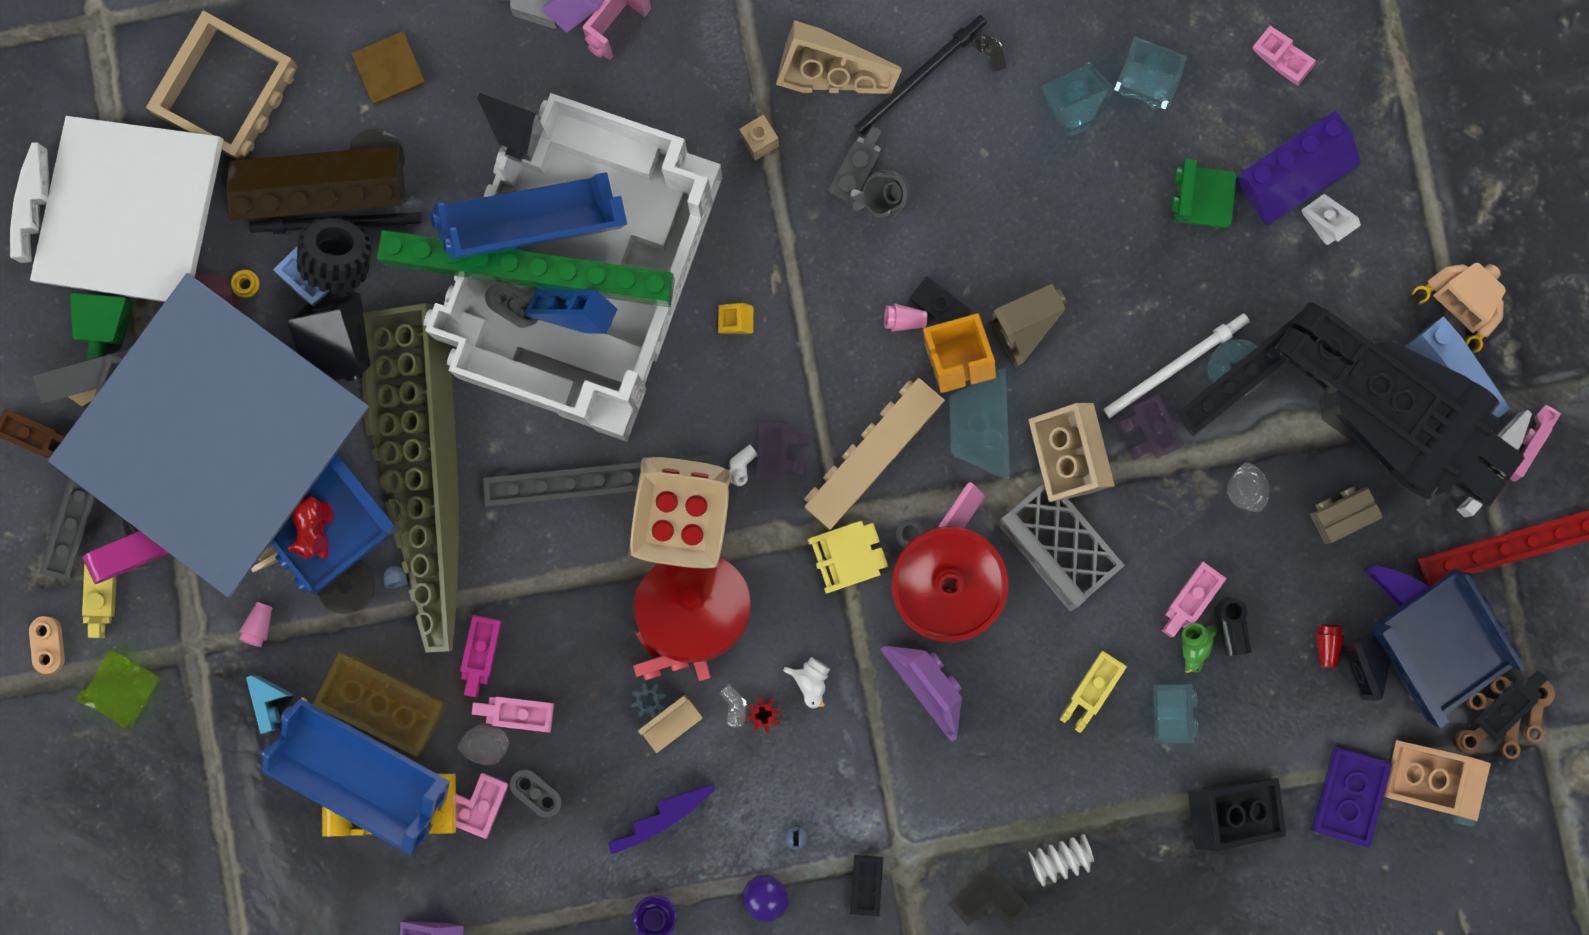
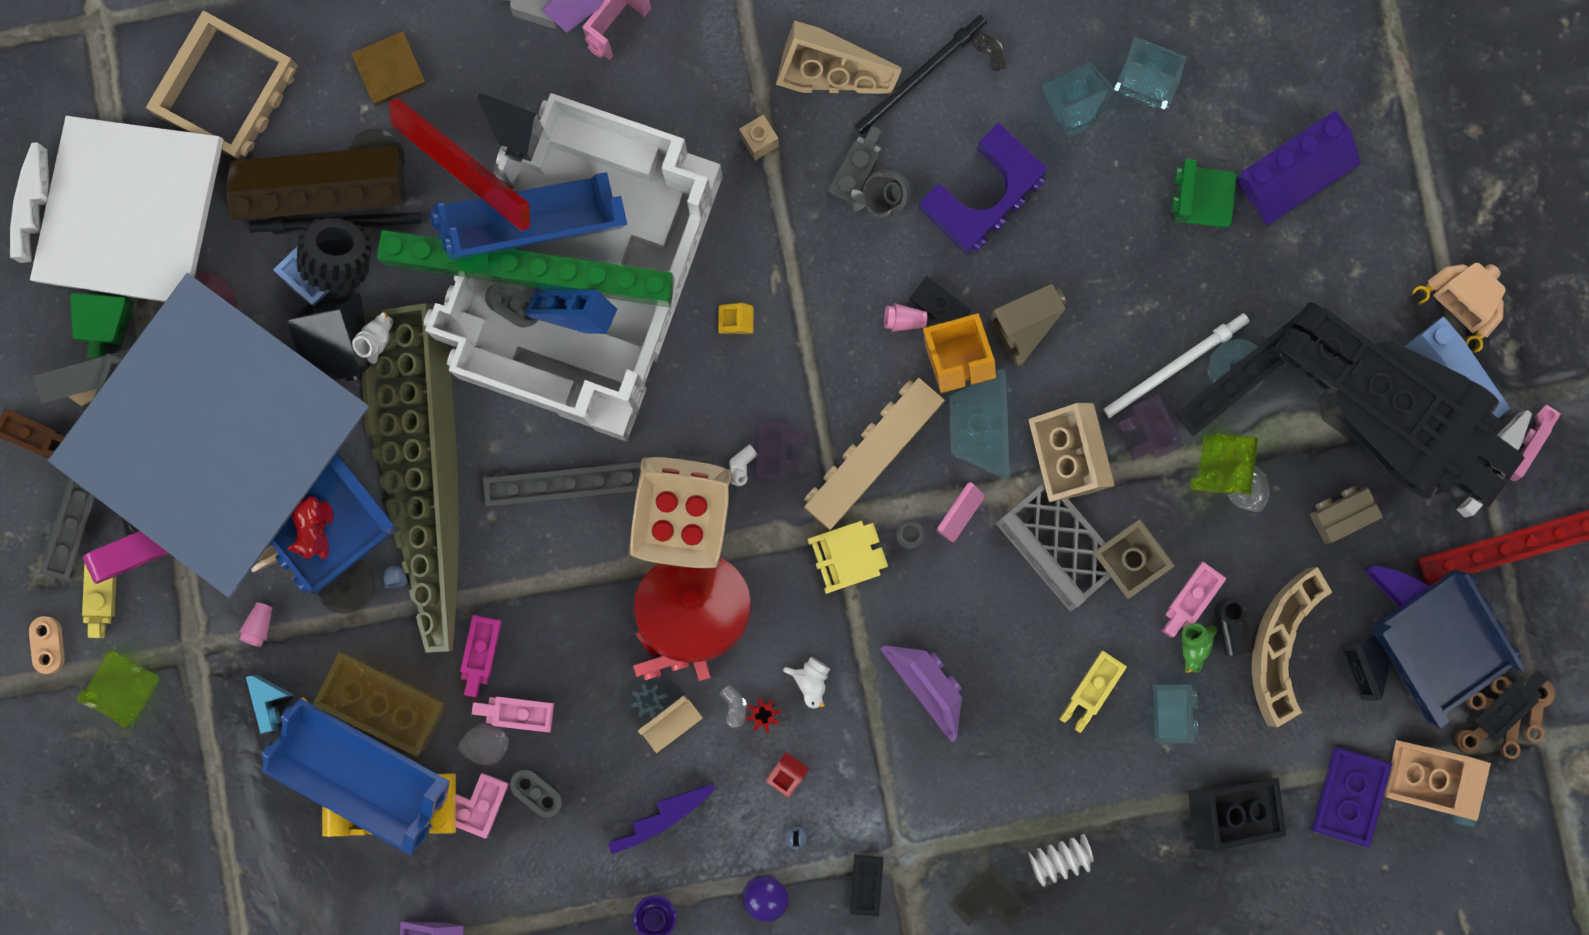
(239, 277): yellow plate -> none
(373, 338): none -> white animal
(460, 164): none -> red tile
(787, 775): none -> red slope
(949, 584): red dish -> none
(970, 226): none -> dark purple arch
(1134, 558): none -> dark tan slope
(1226, 465): none -> clear neon green piece
(1275, 643): none -> tan brick
(1283, 56): bright pink slope -> none
(1329, 644): red cone -> none
(1330, 219): white slope -> none

